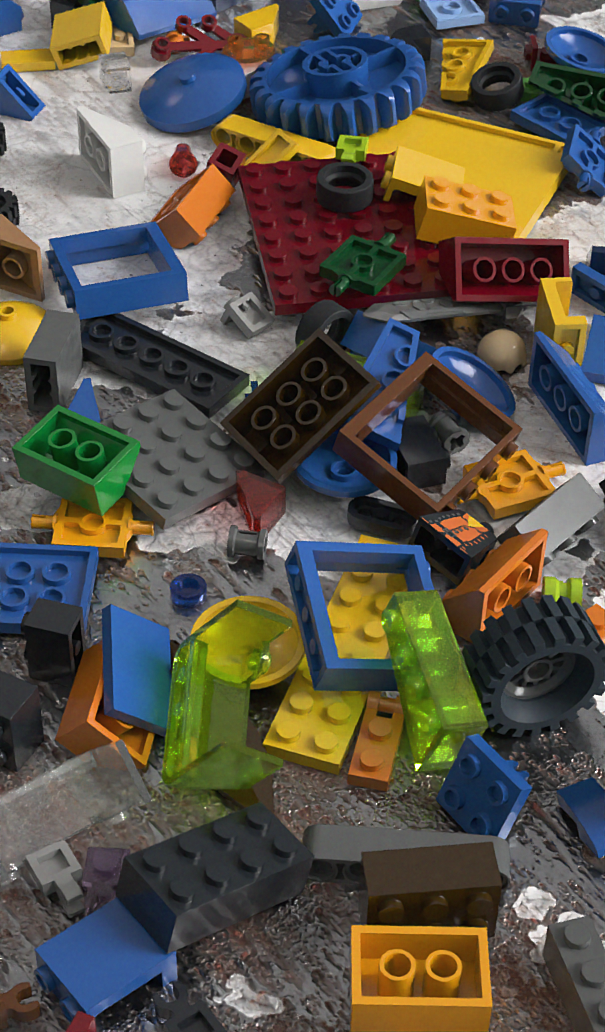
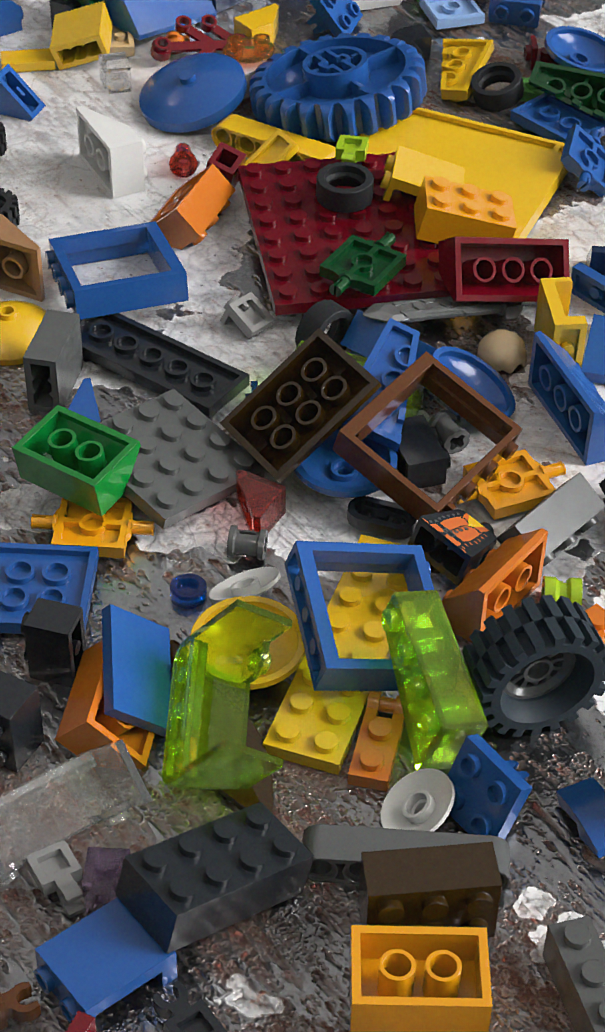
(247, 583): none -> white dish
(418, 801): none -> white dish

